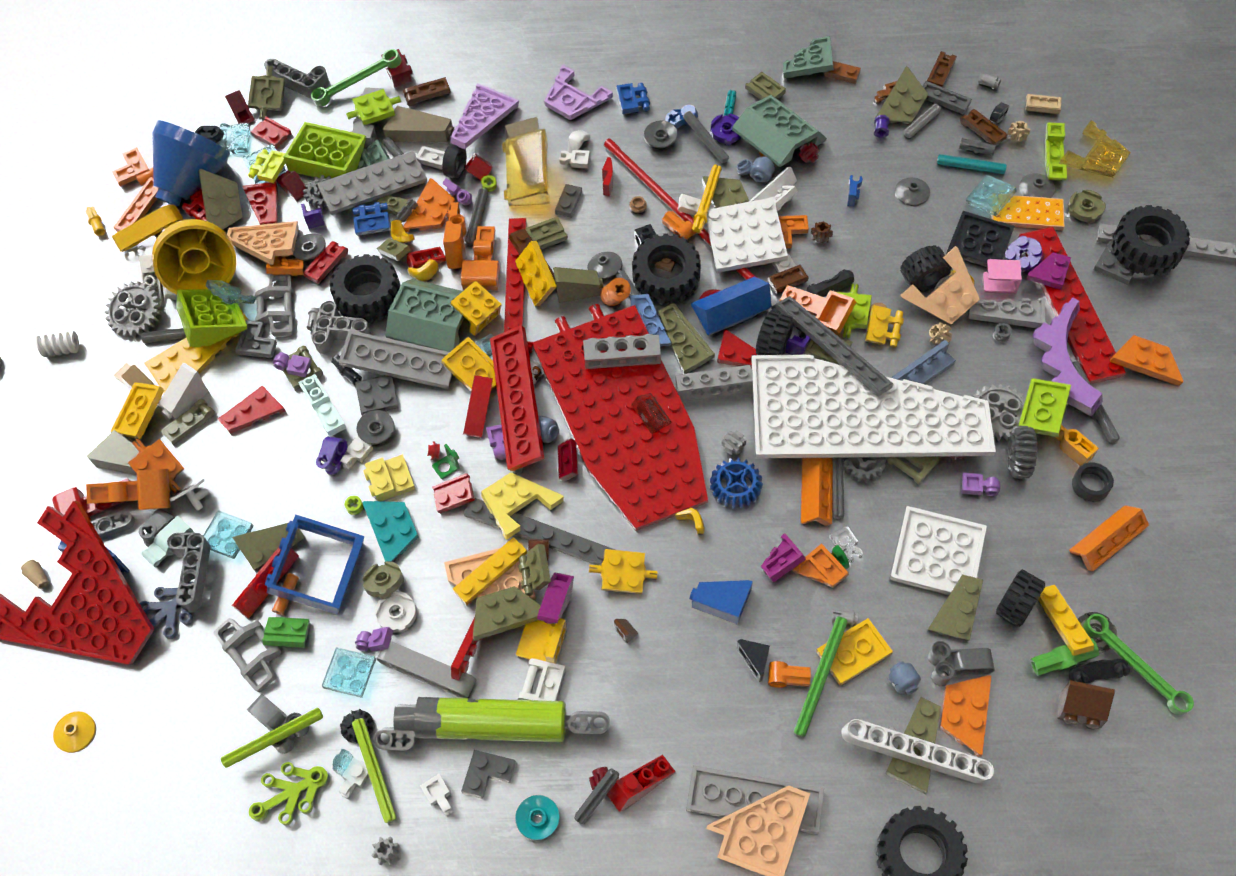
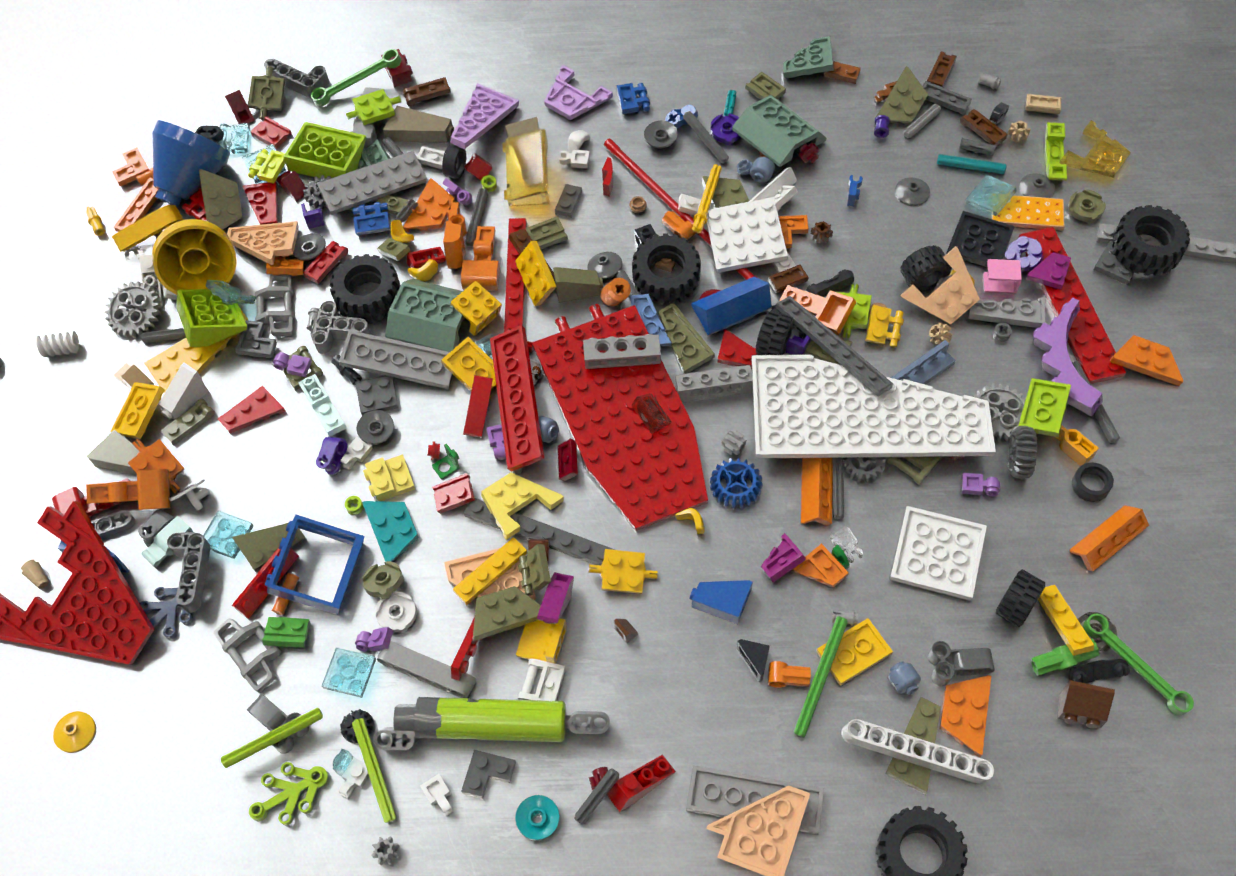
(959, 609): olive wing -> none

